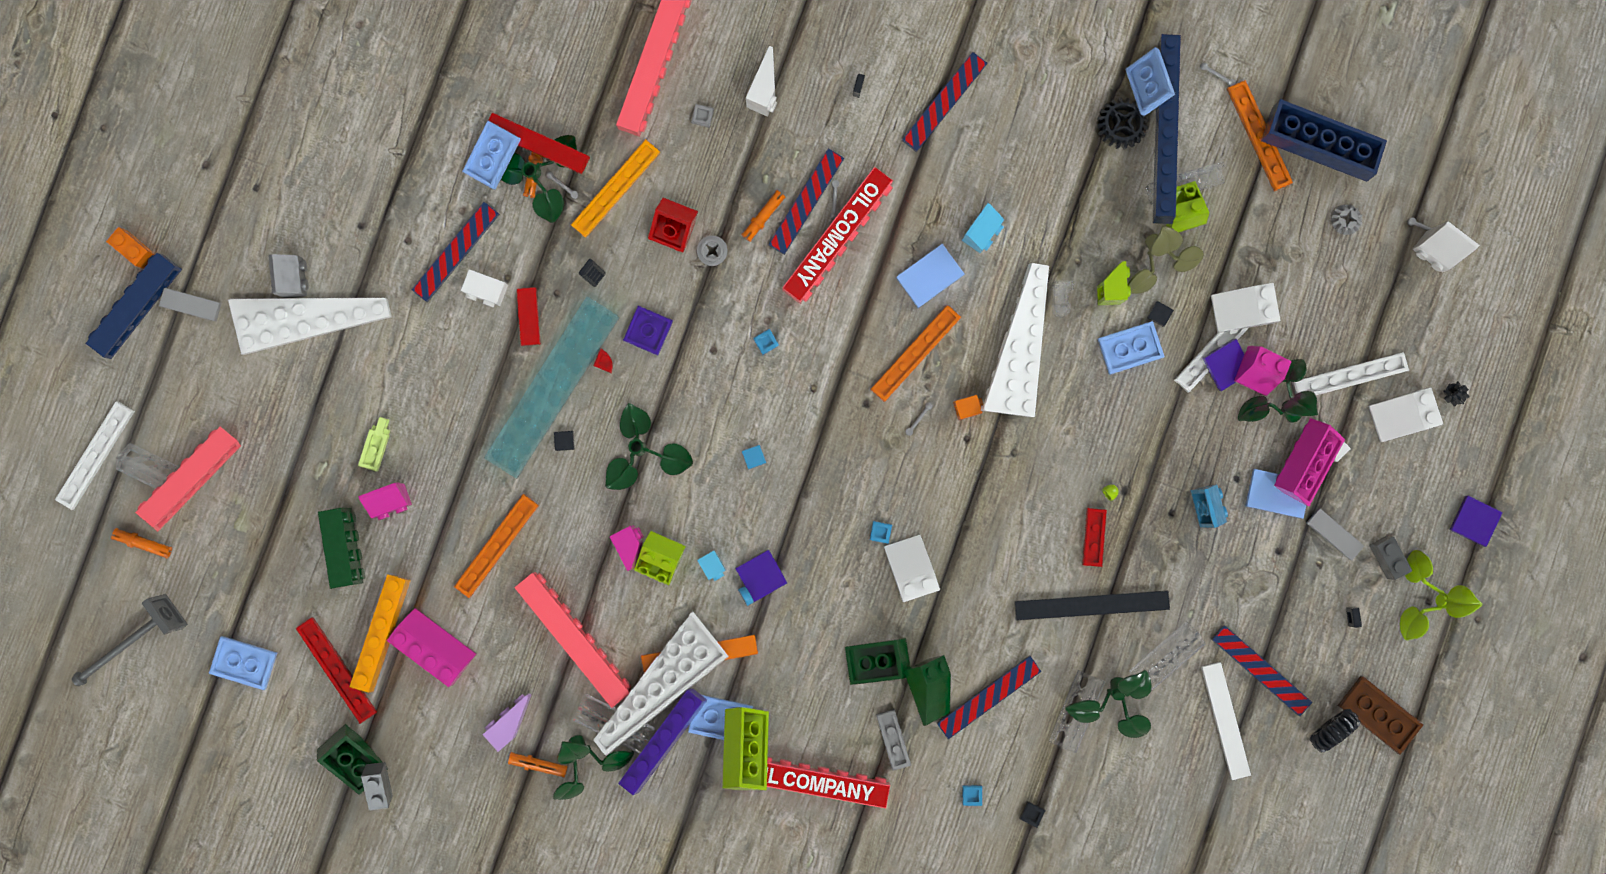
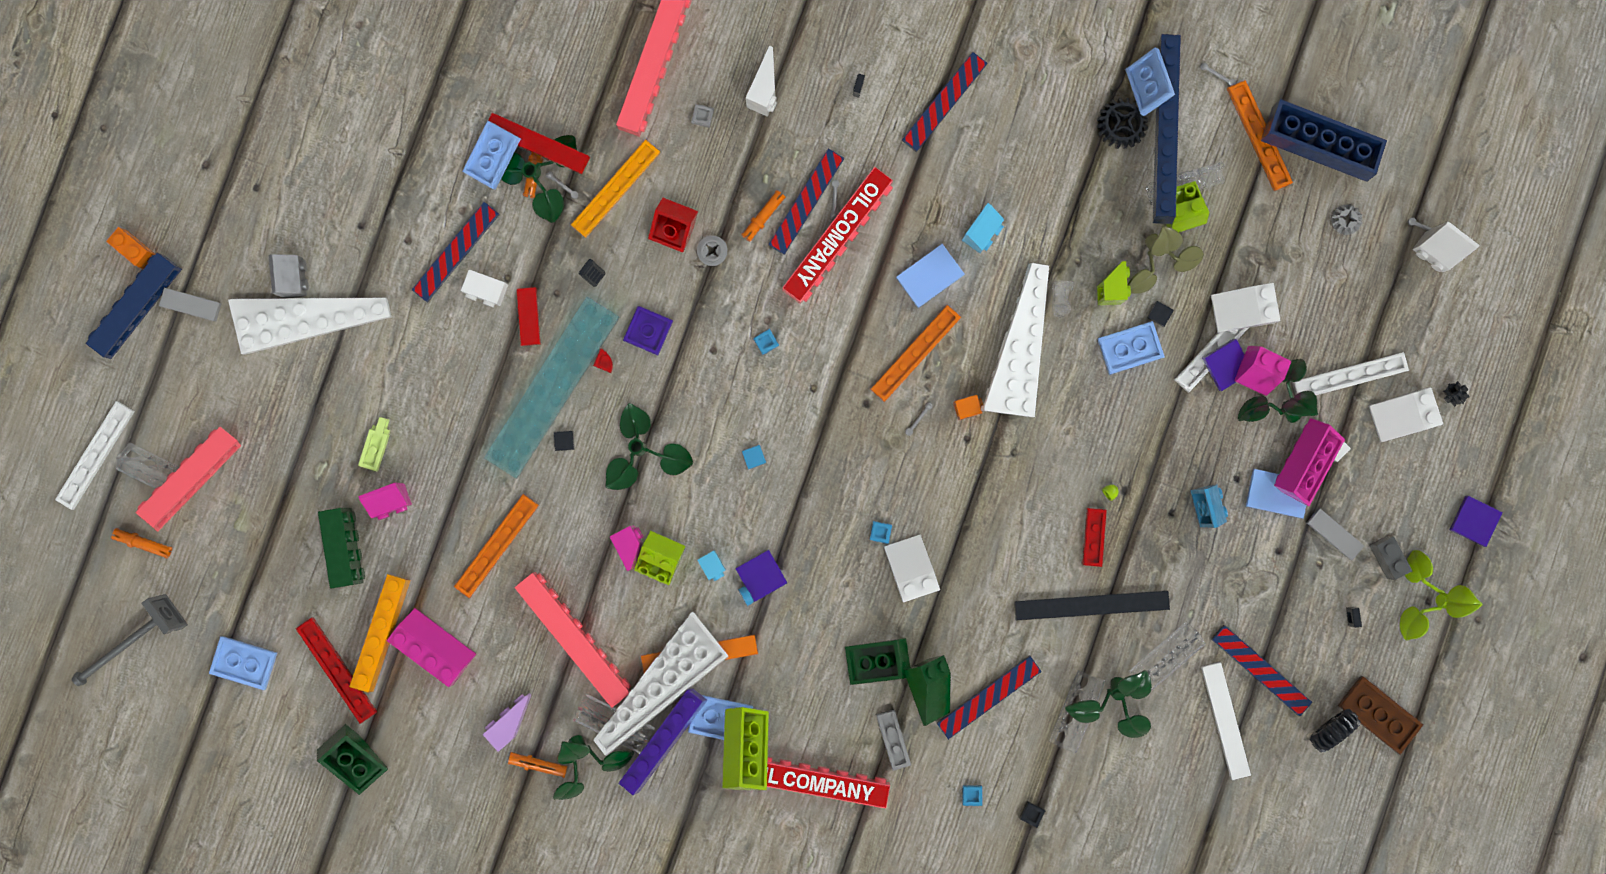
(377, 786): piece -> none

